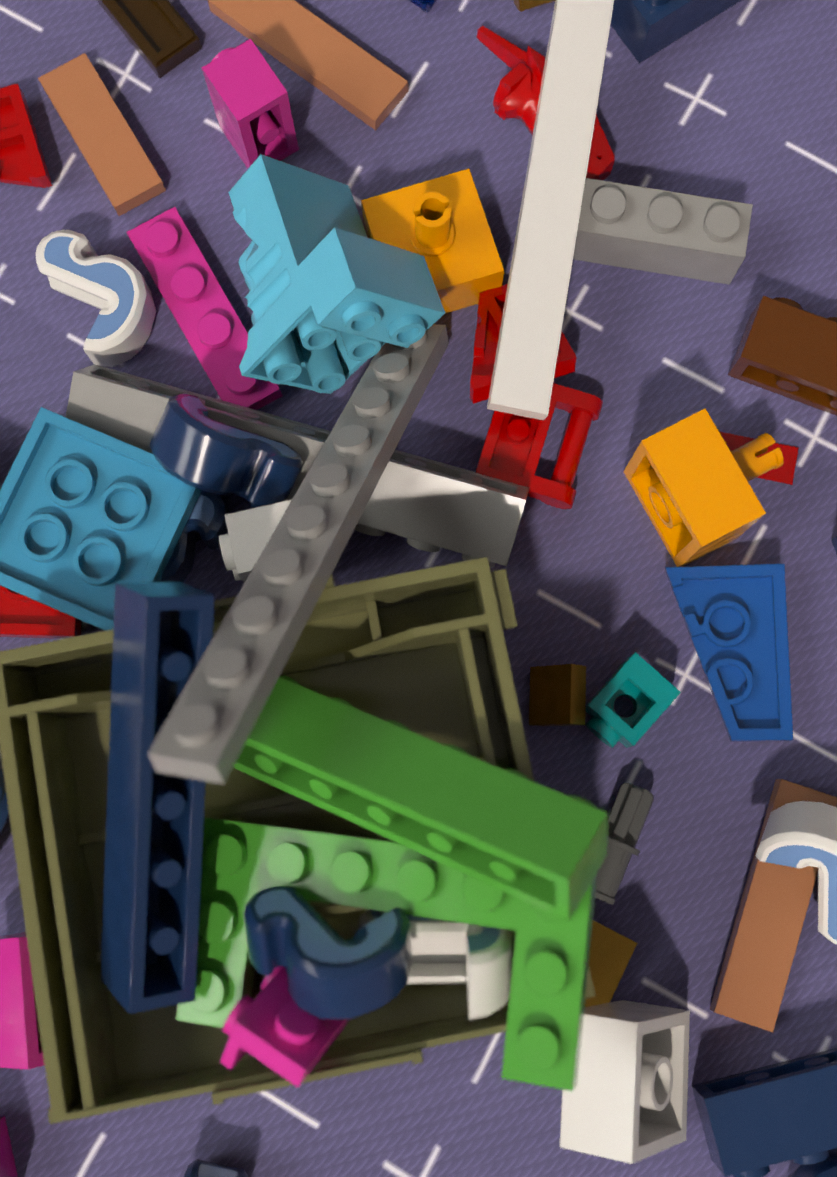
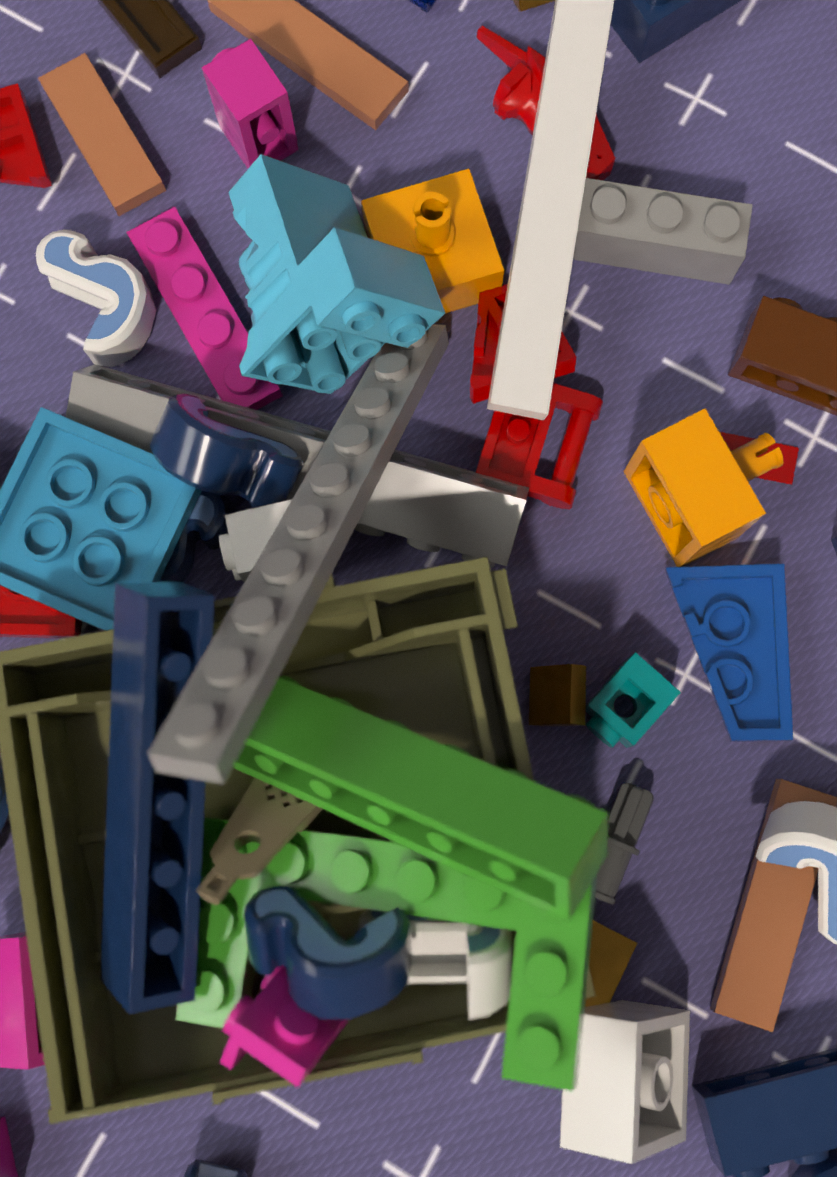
(262, 817): none -> dark tan piece

